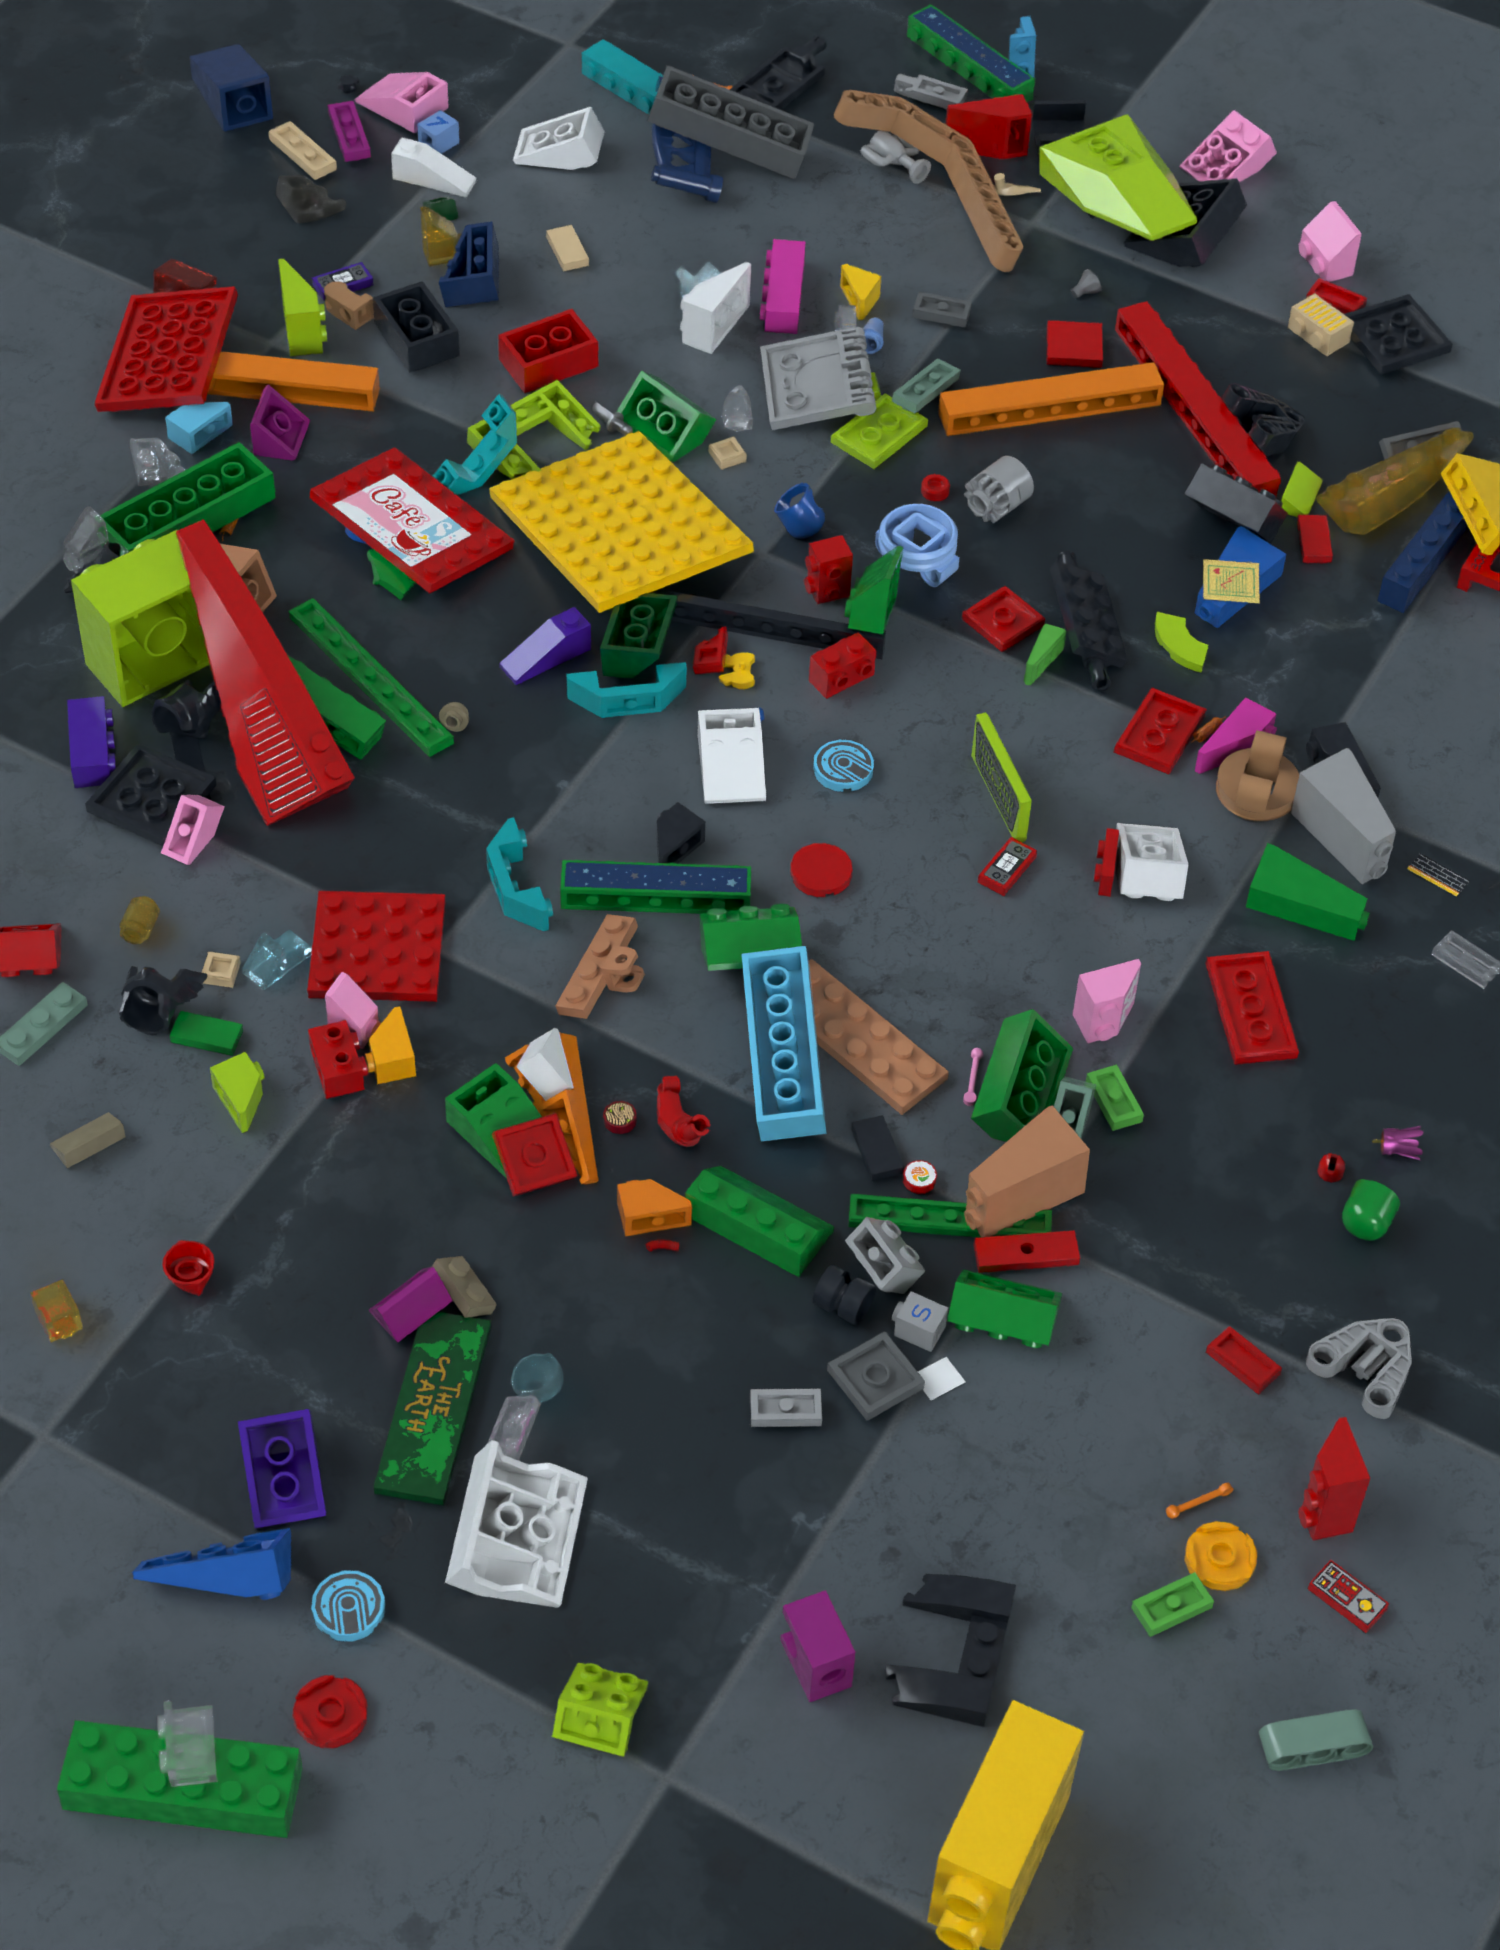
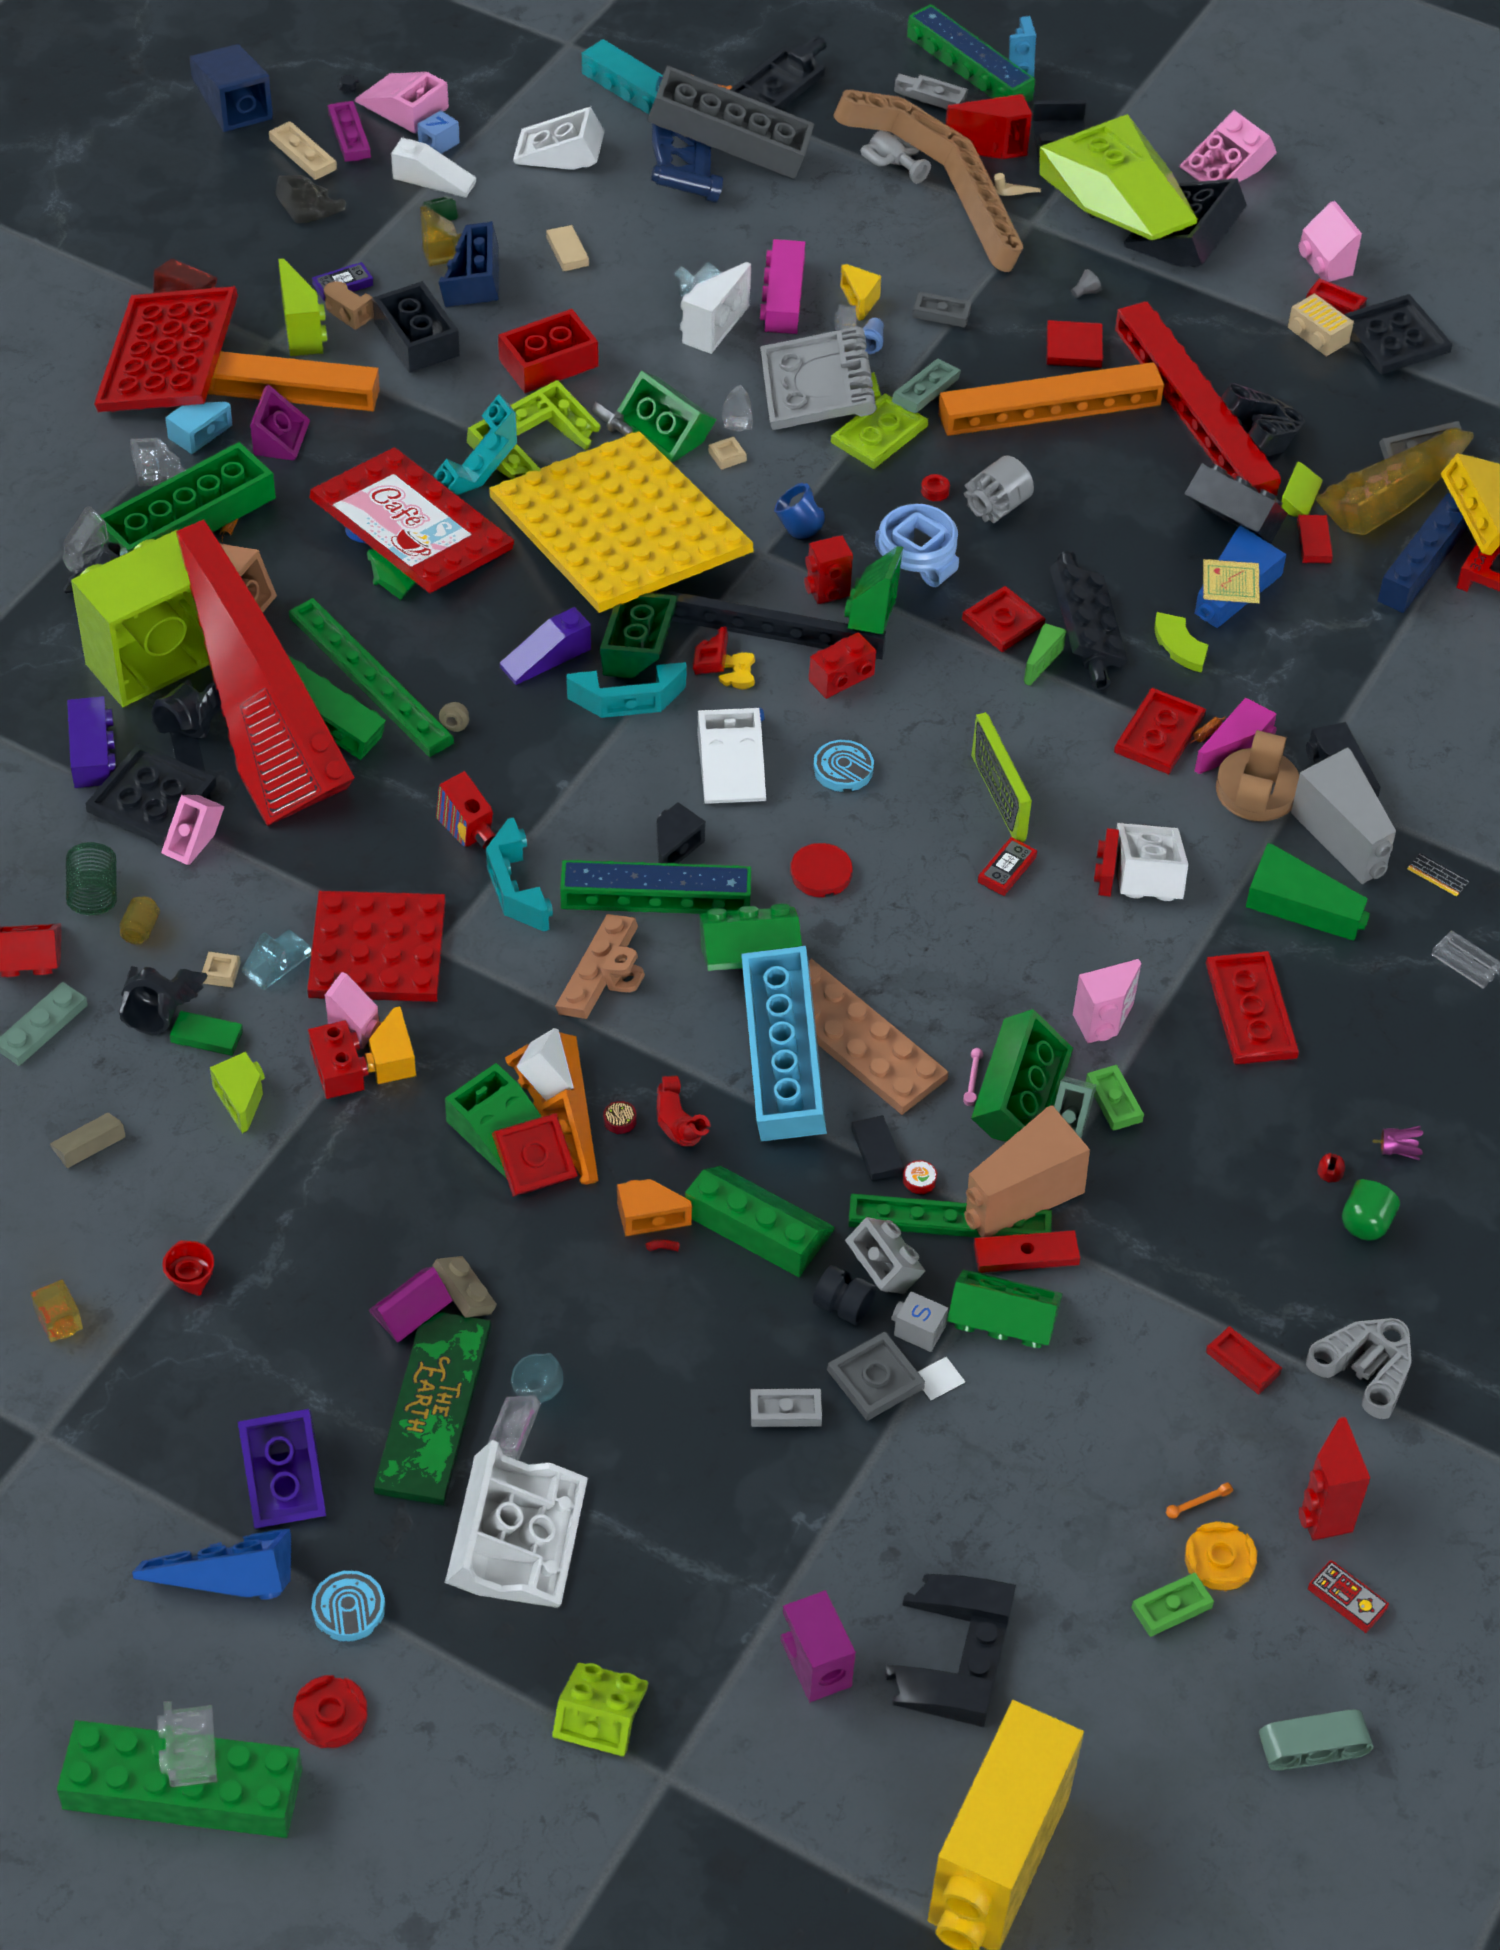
(83, 882): none -> clear green piece
(465, 811): none -> red torso

